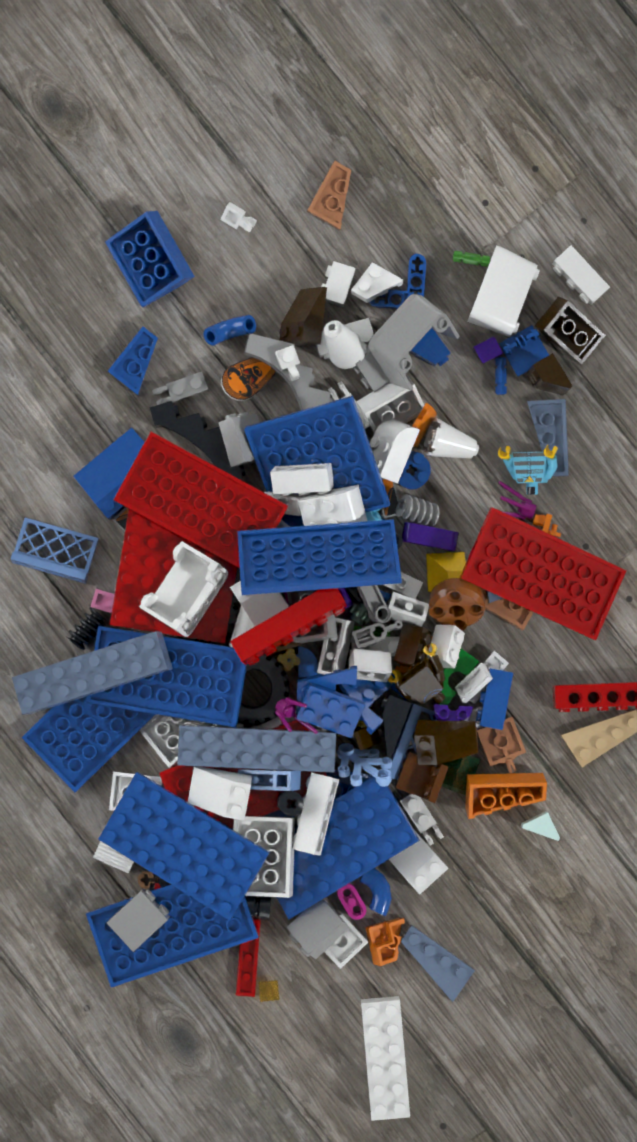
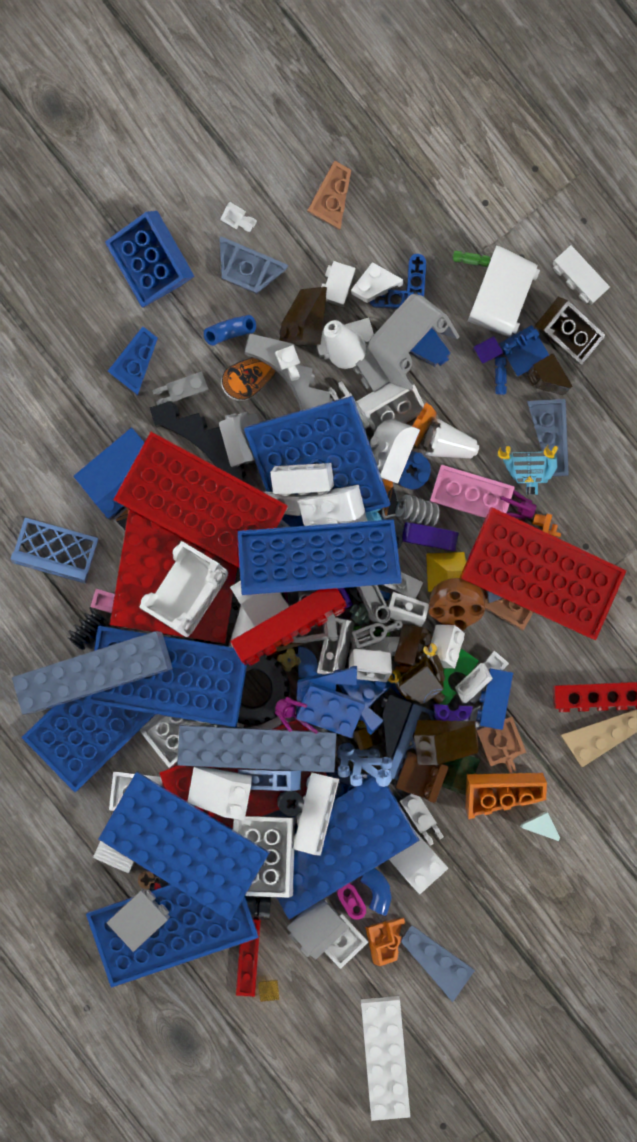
(247, 267): none -> sand blue wing
(469, 492): none -> bright pink plate

